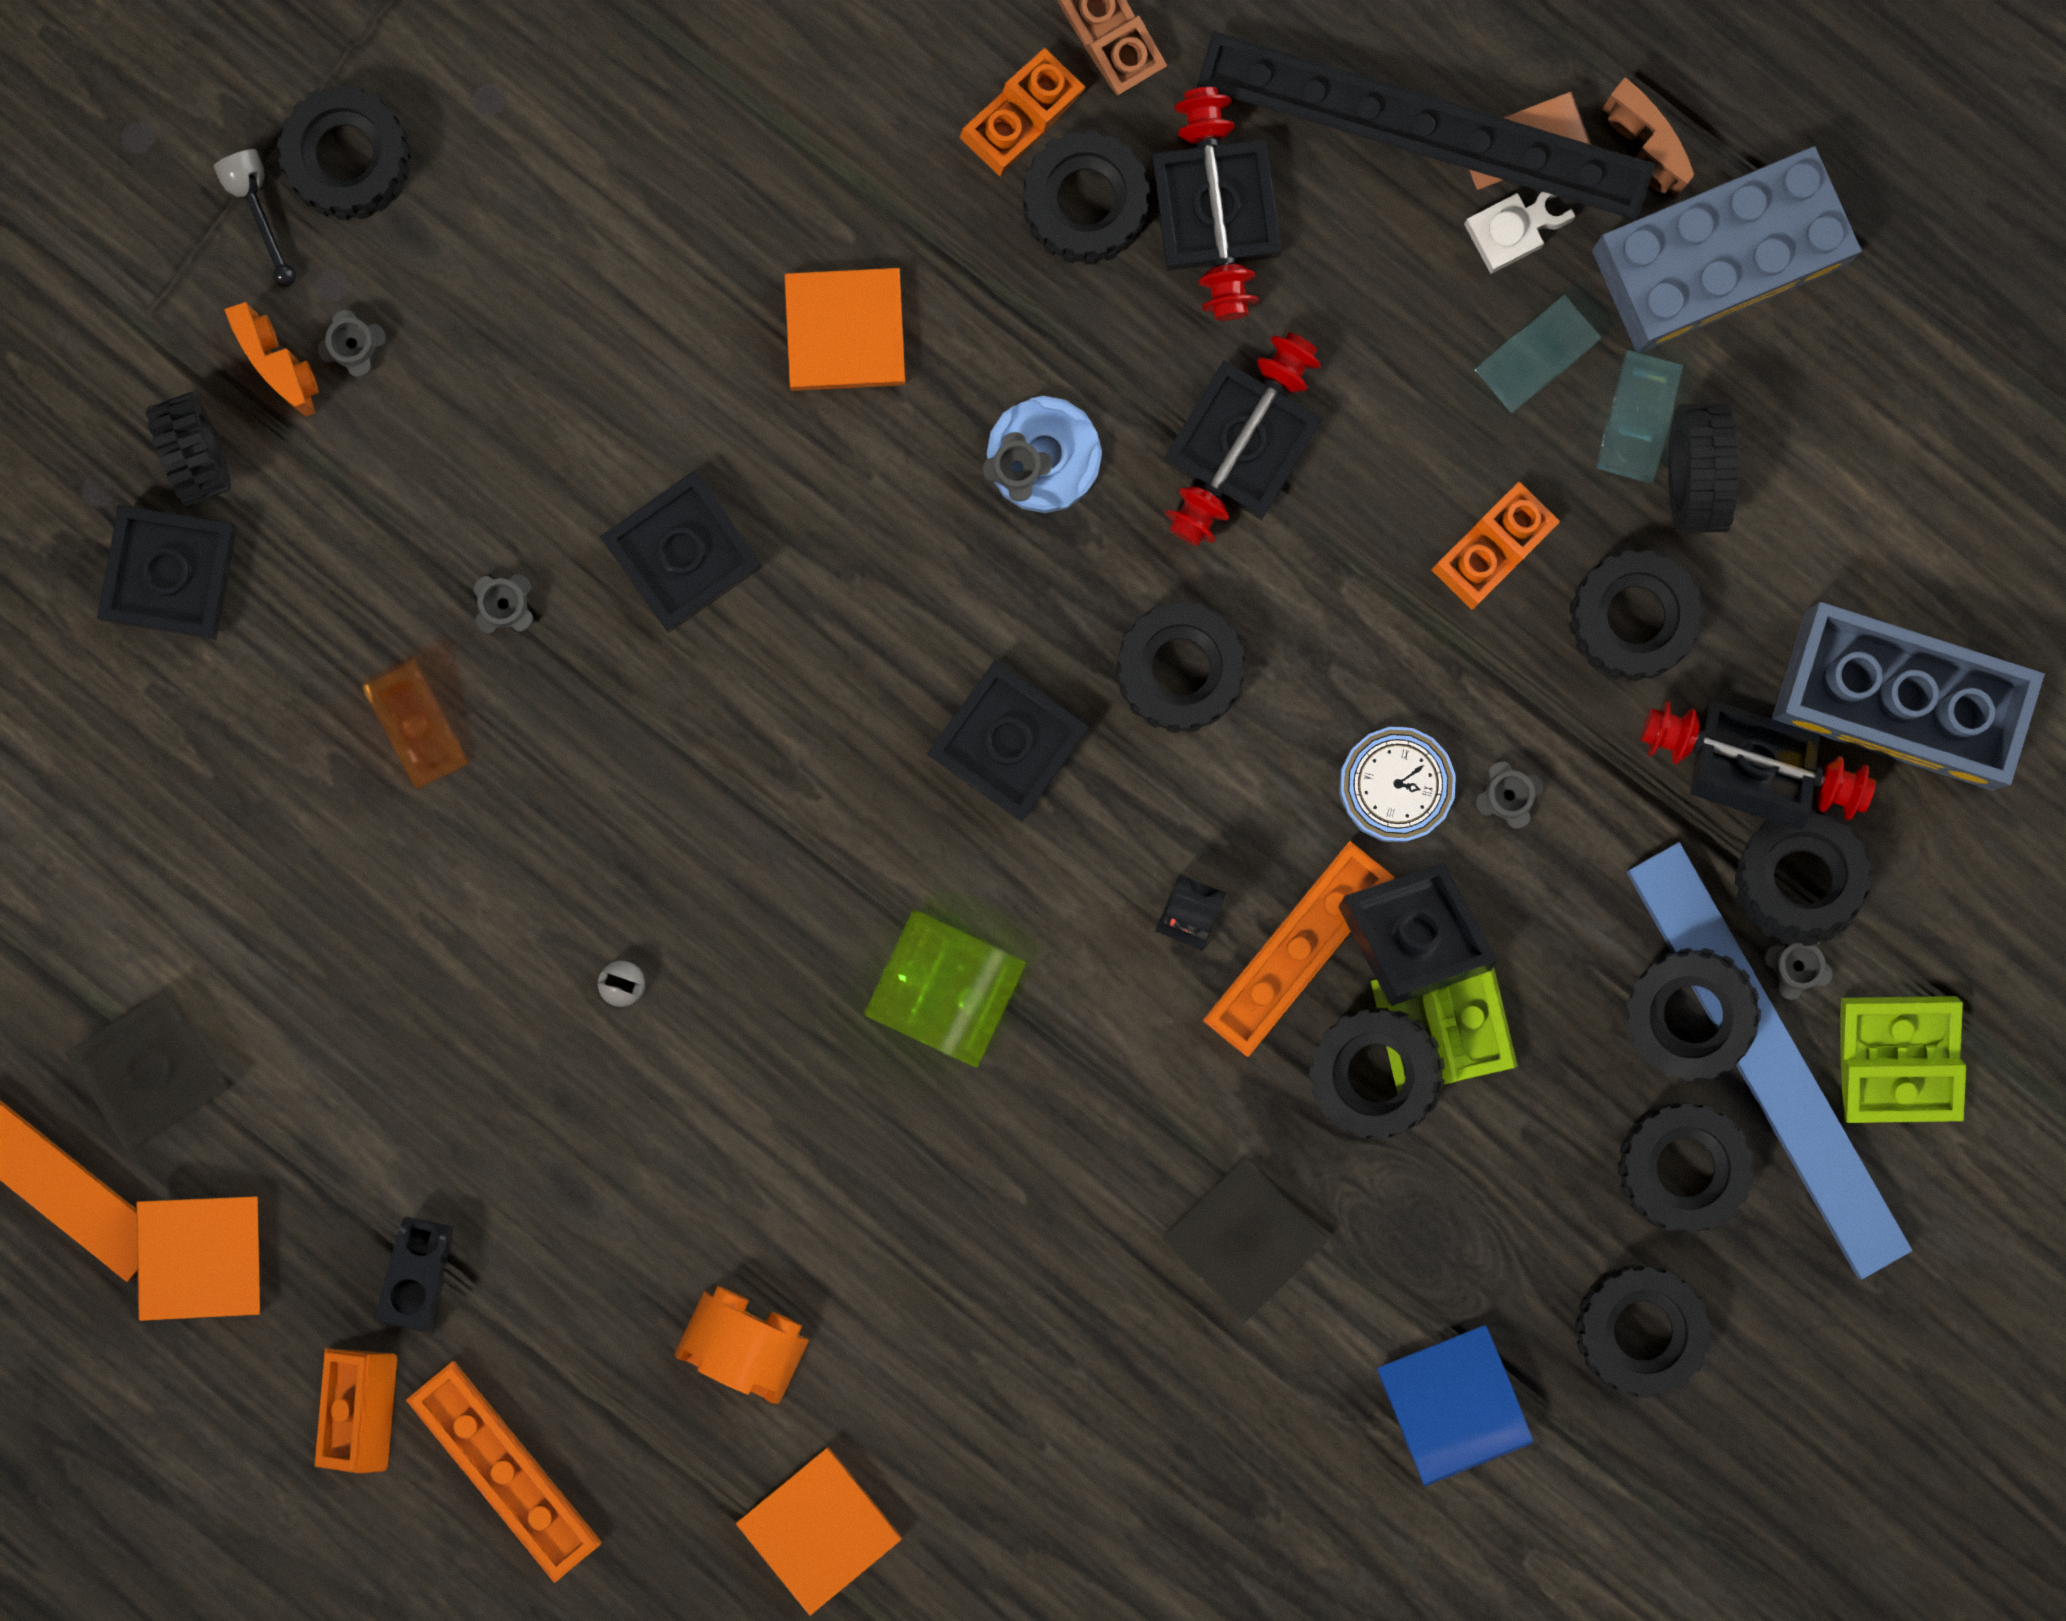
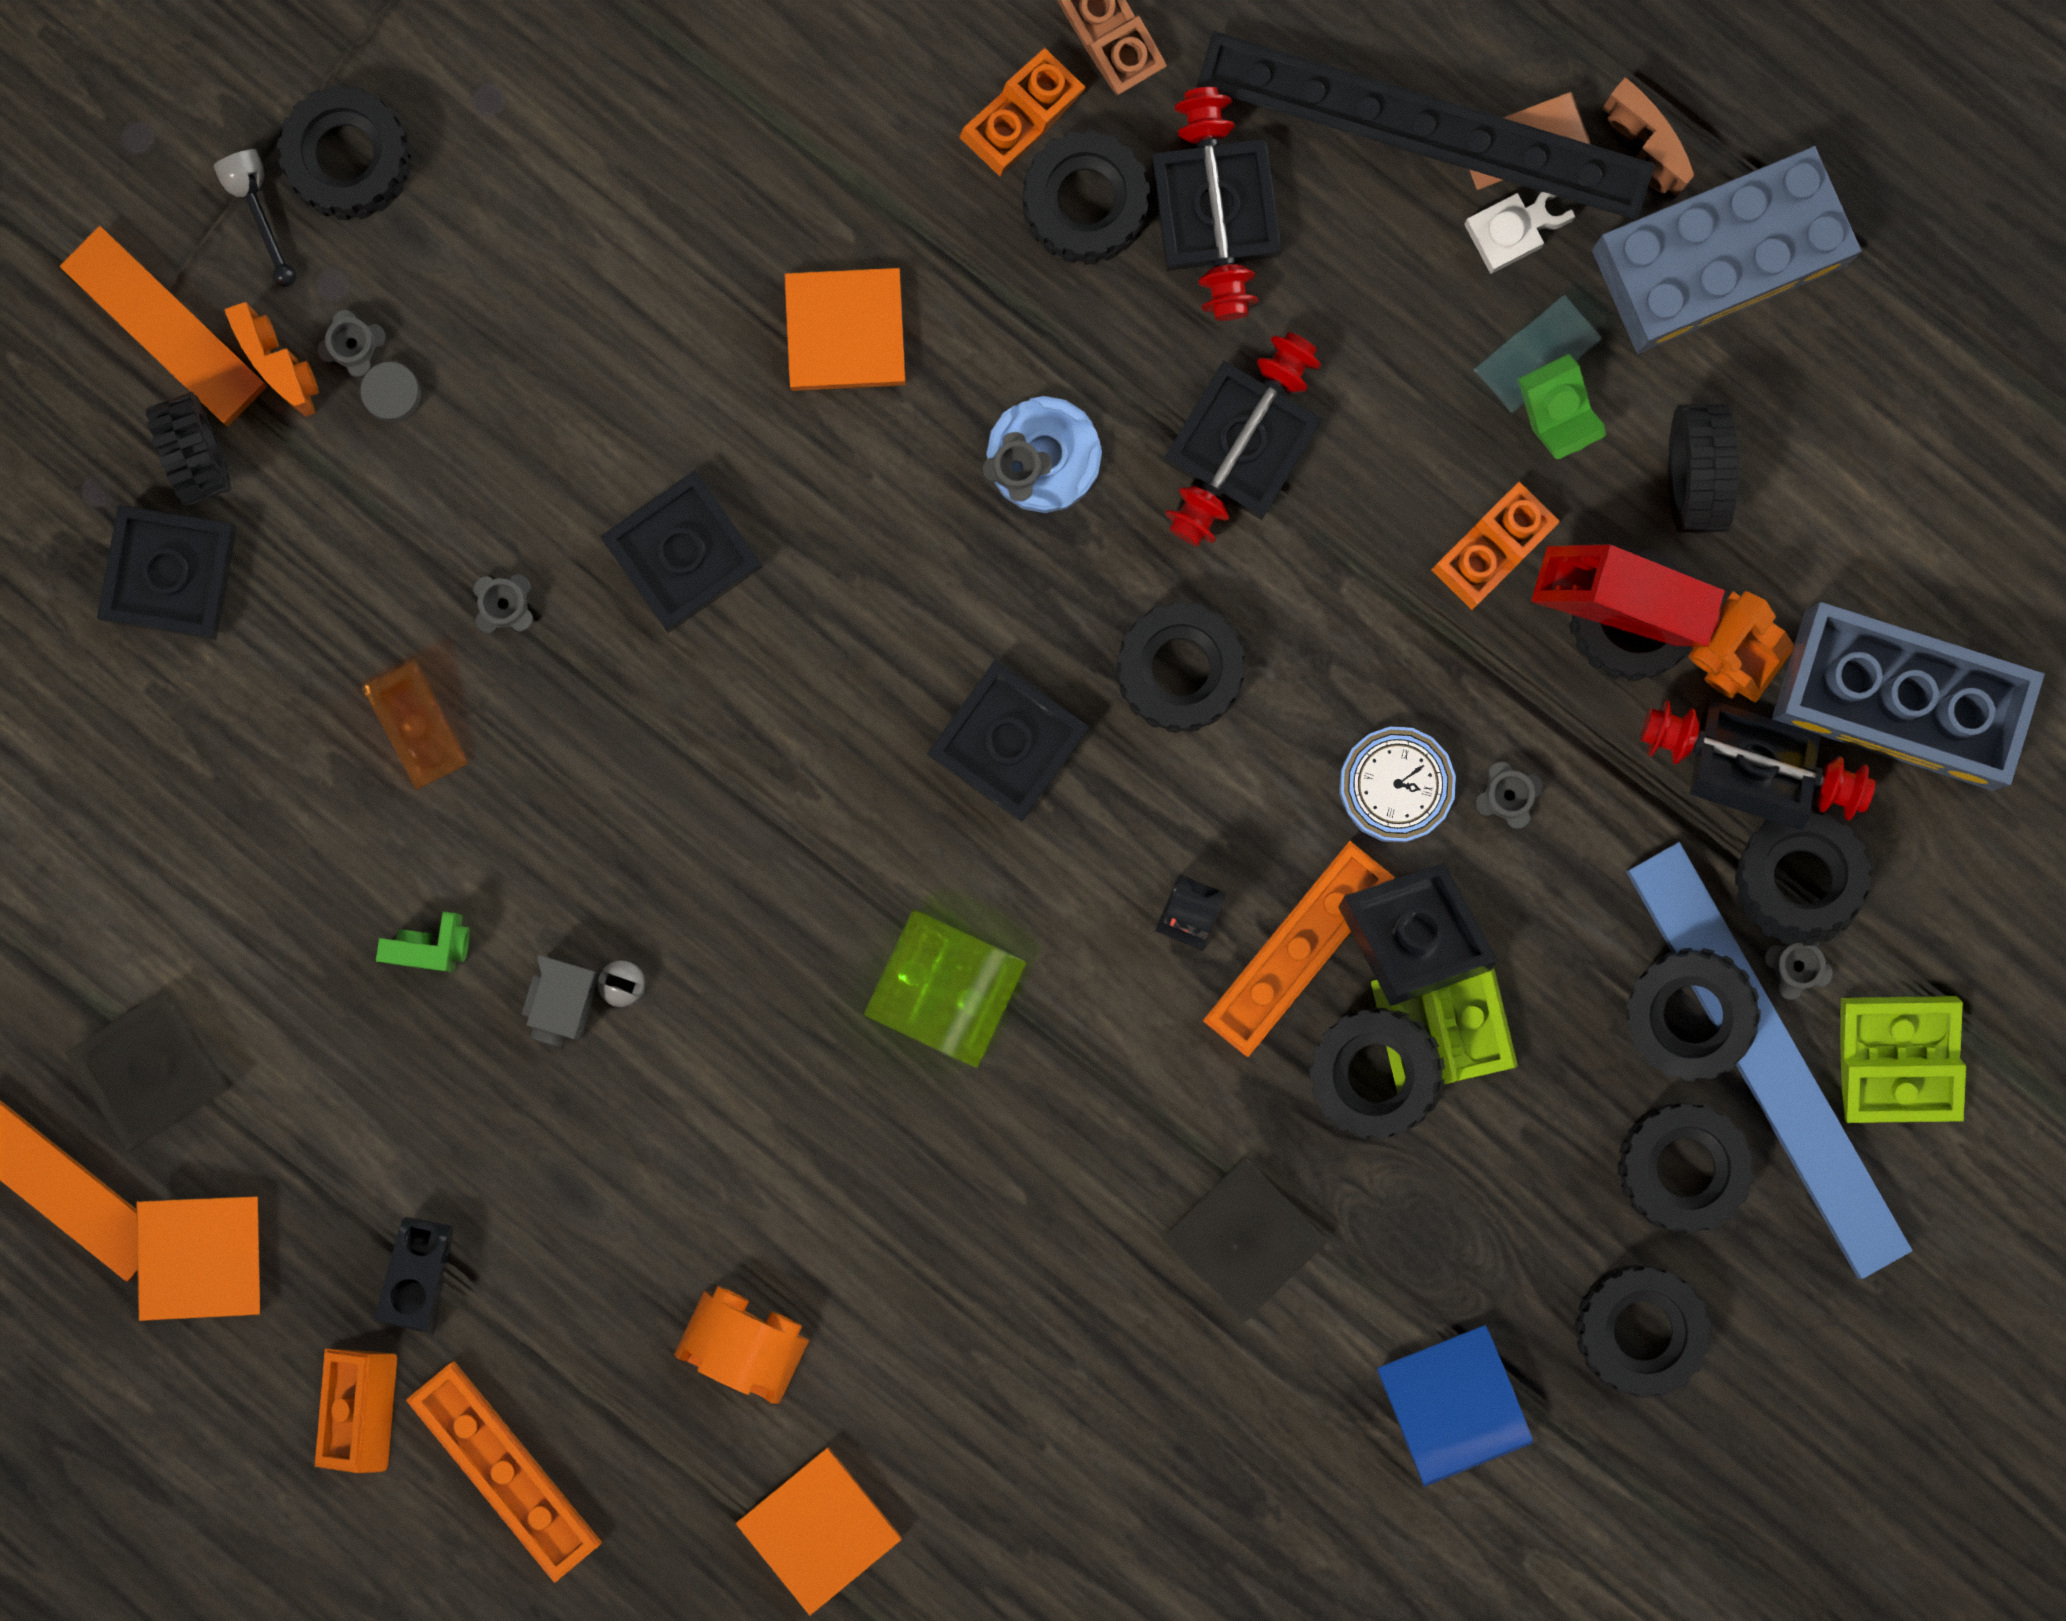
(163, 326): none -> orange tile
(390, 392): none -> dark grey tile
(416, 951): none -> bright green bracket
(559, 1001): none -> dark grey window
(1560, 407): none -> bright green bracket
(1628, 594): none -> red slope
(1639, 416): clear light blue slope -> none
(1744, 648): none -> orange cylinder

